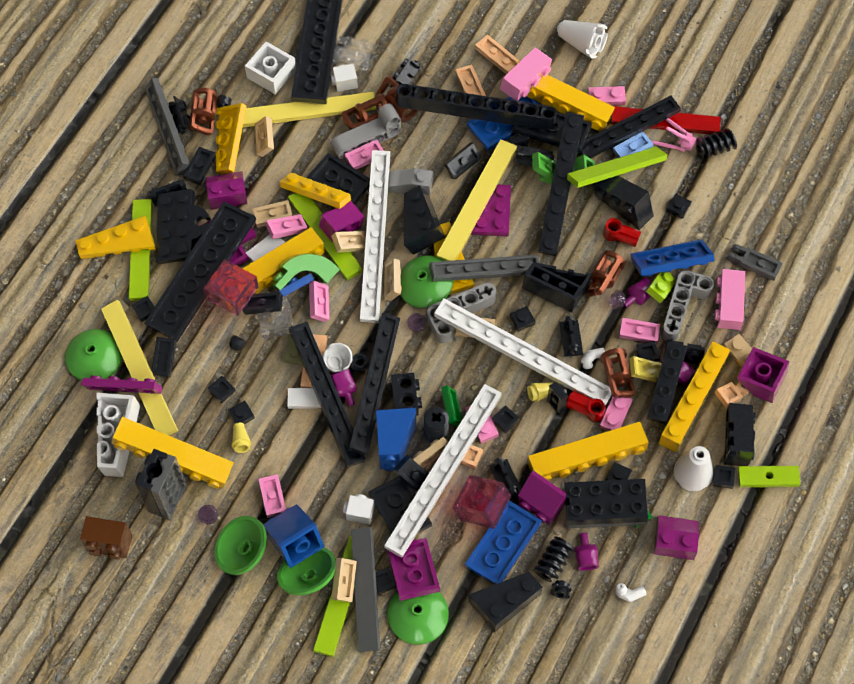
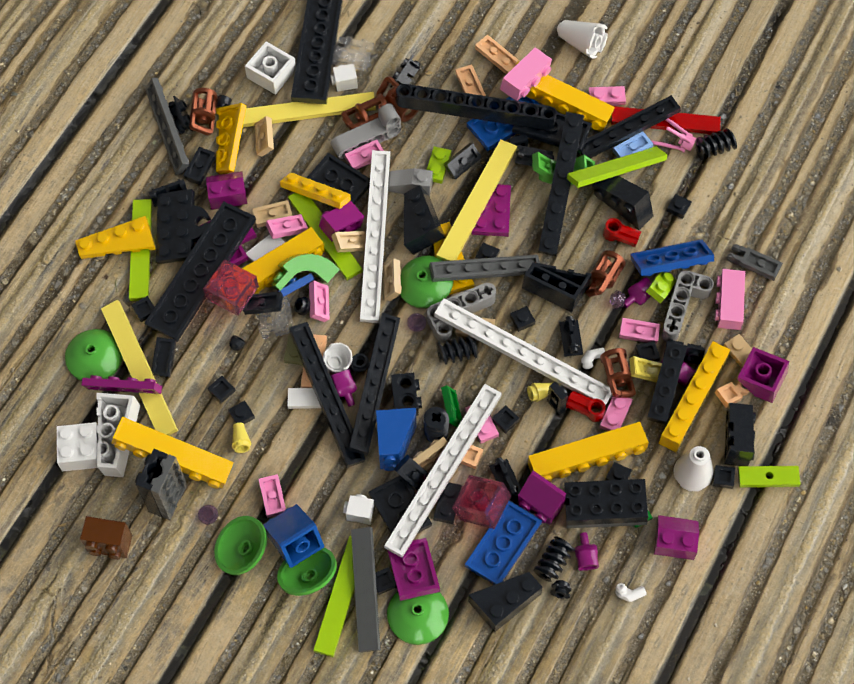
(77, 446): none -> white brick
(302, 306): none -> black plate
(344, 580): tan plate -> none
(436, 163): none -> lime plate
(444, 510): none -> black plate
(456, 349): none -> black piece
(487, 251): none -> black plate

